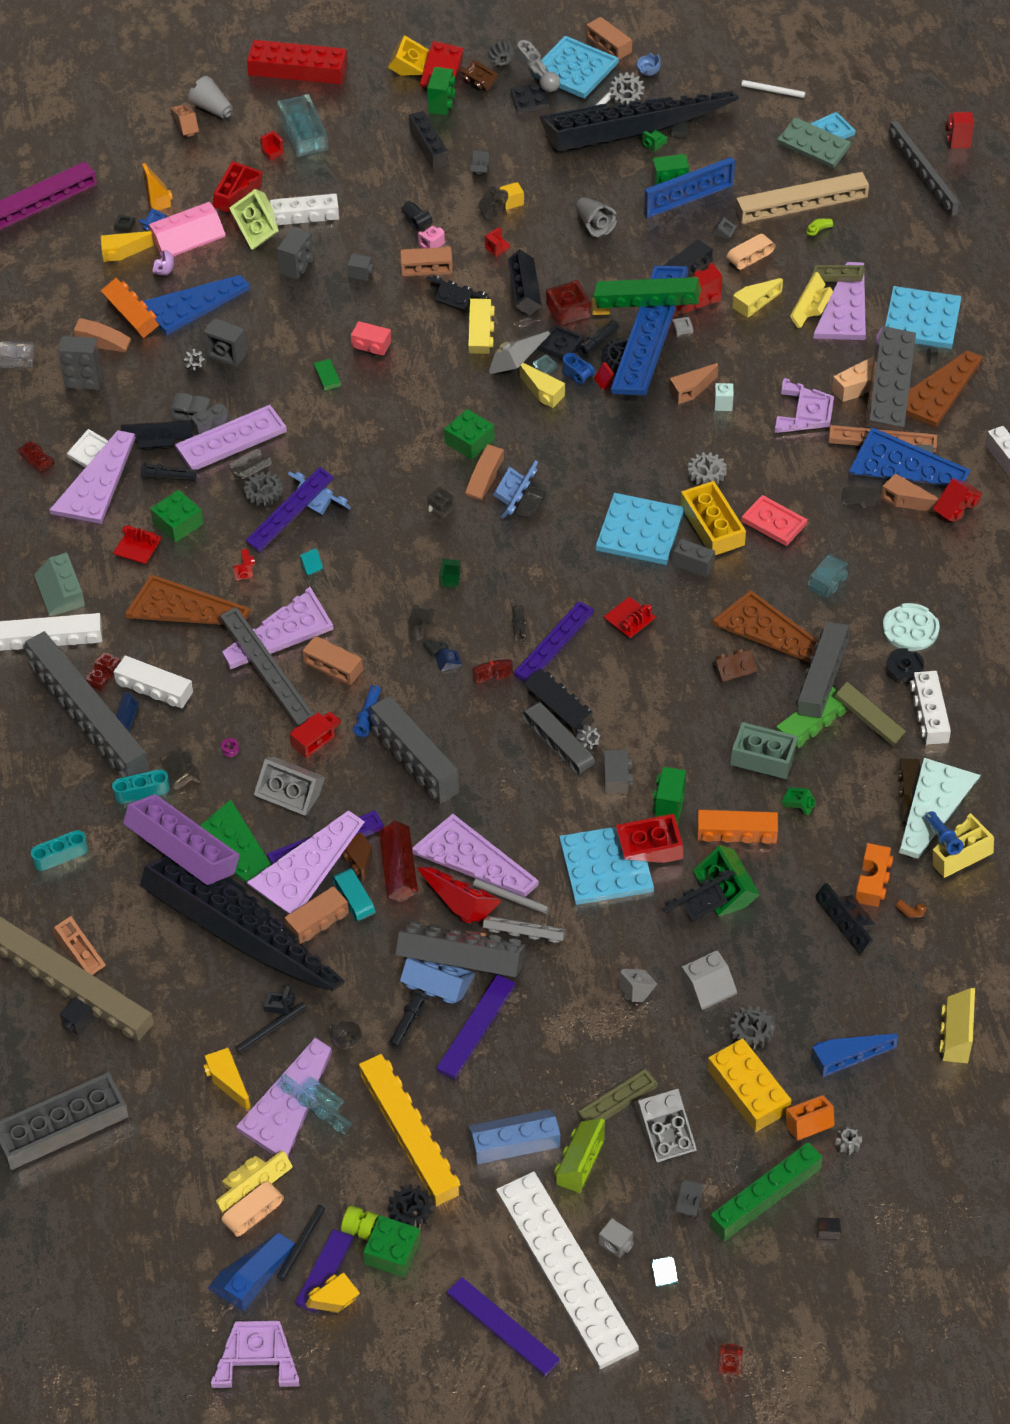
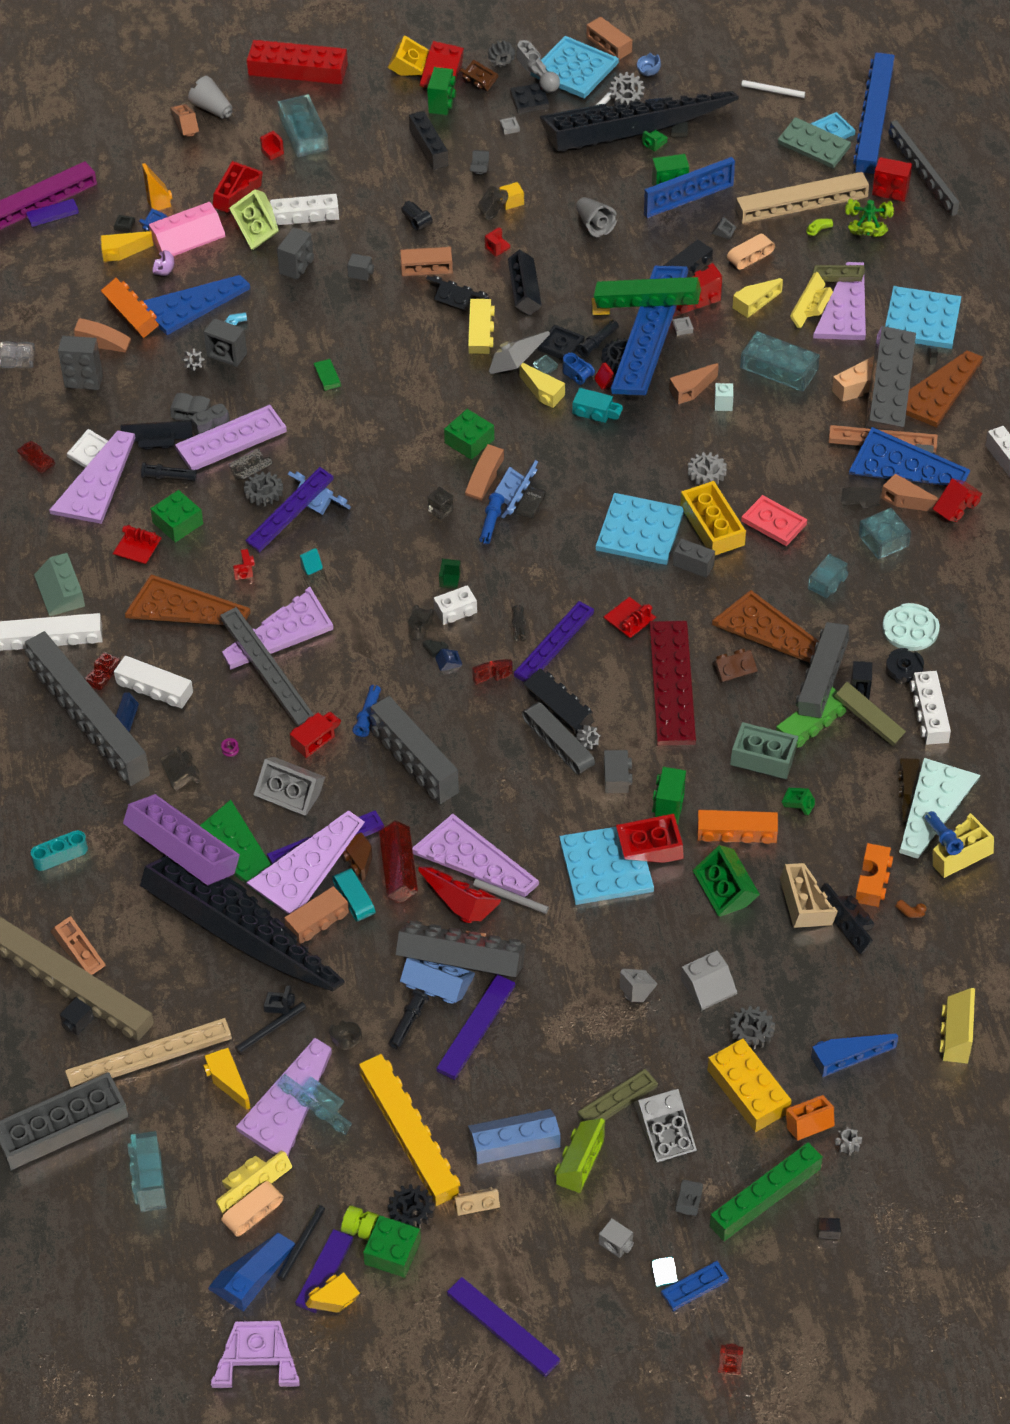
(52, 212): none -> dark purple tile
(140, 786): teal beam -> none
(147, 1171): none -> clear light blue brick
(151, 1053): none -> tan plate
(234, 319): none -> medium azure arm
(332, 660): nougat brick -> none
(371, 338): coral brick -> none
(431, 238): bright pink brick -> none
(455, 605): none -> white brick
(481, 1201): none -> tan hinge
(493, 511): none -> blue pin
(509, 125): none -> light grey tile
(516, 928): light grey plate -> none
(567, 1270): white plate -> none
(568, 302): clear red brick -> none
(595, 406): none -> teal brick
(672, 683): none -> dark red plate
(694, 1285): none -> blue tile
(703, 900): black bracket -> none
(780, 361): none -> clear light blue brick
(804, 898): none -> tan wedge
(813, 409): lavender wing -> none
(862, 677): none -> black brick
(868, 215): none -> lime plant
(874, 113): none -> blue brick
(884, 533): none -> clear light blue brick
(892, 179): none -> red brick
(959, 129): red brick -> none

